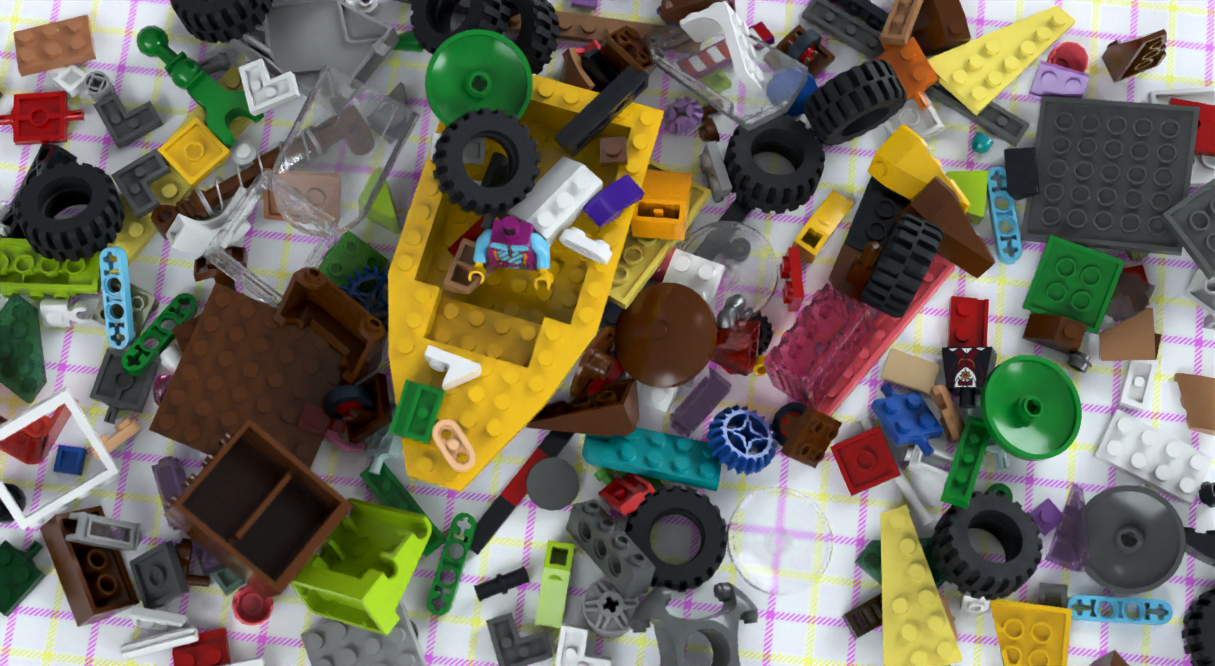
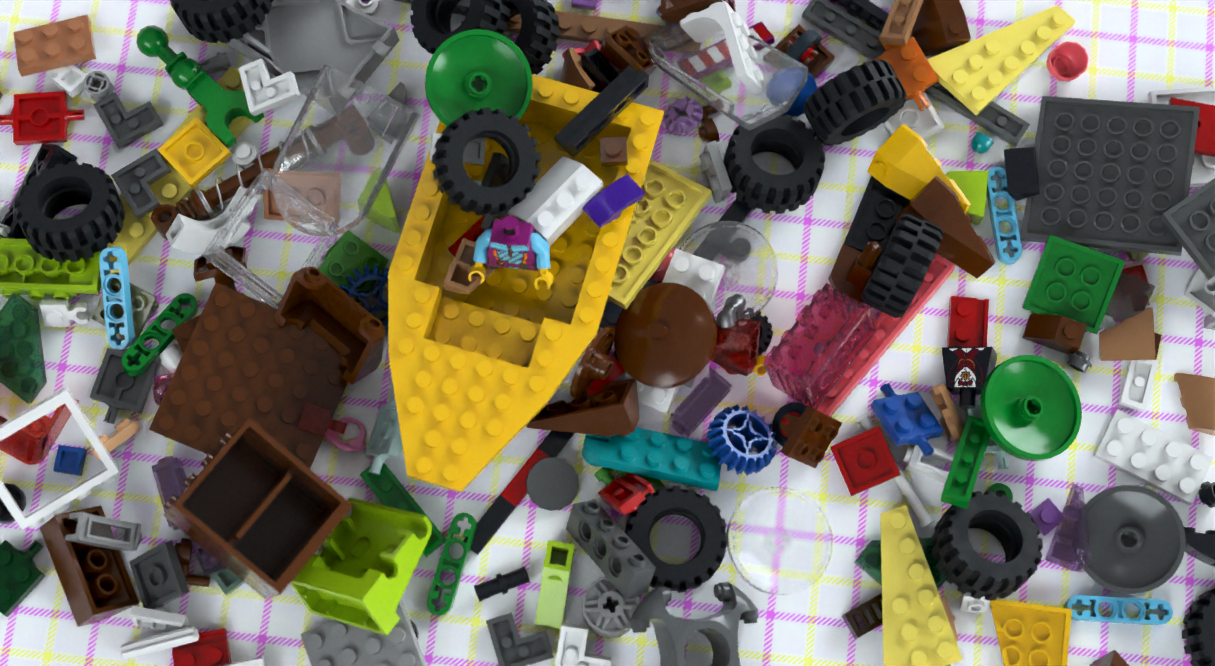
(251, 607): coral hair -> none
(361, 406): reddish brown plate -> none
(408, 43): green cone -> none
(417, 412): green plate -> none
(454, 446): light nougat plate -> none
(459, 369): white slope -> none
(594, 250): white plate -> none
(664, 206): light orange slope -> none
(791, 271): red plate -> none
(822, 226): yellow slope -> none
(910, 371): tan slope -> none
(1053, 595): dark grey plate -> none
(1057, 82): plate -> none
(1135, 55): reddish brown wedge -> none

